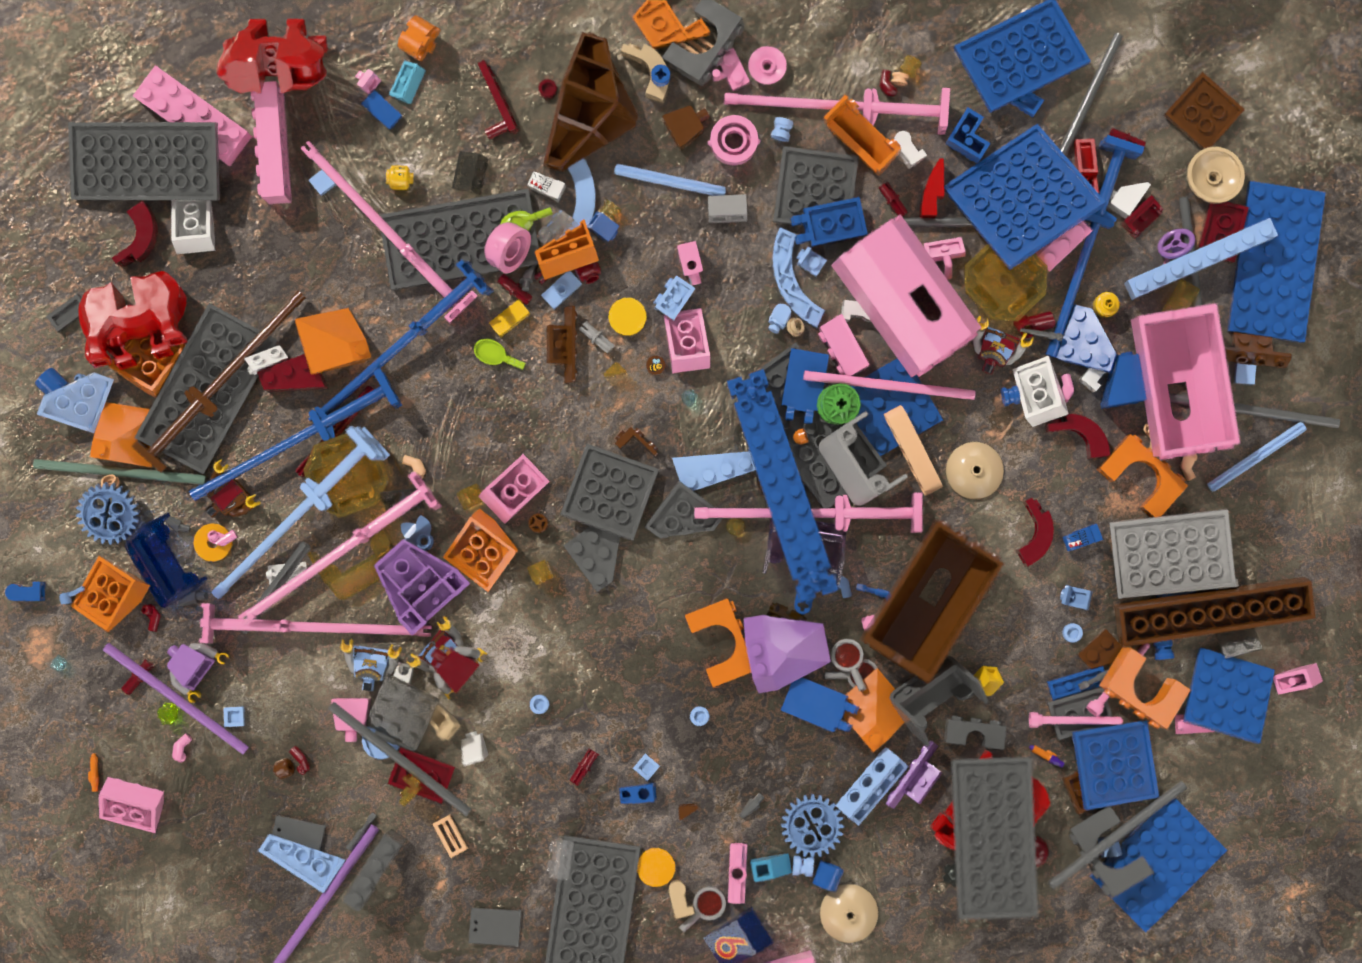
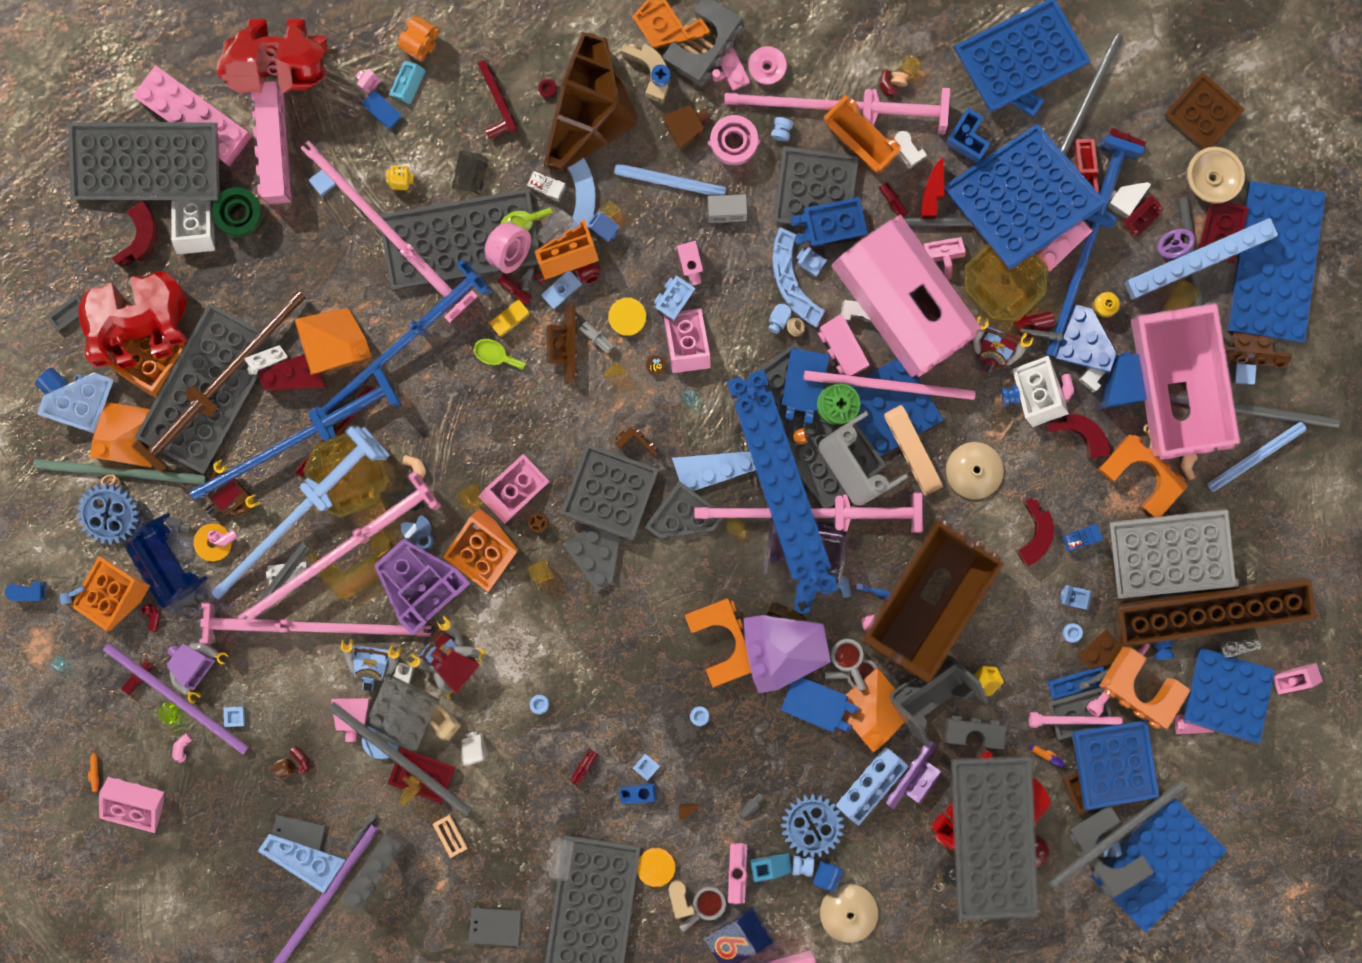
(227, 201): none -> dark green piece

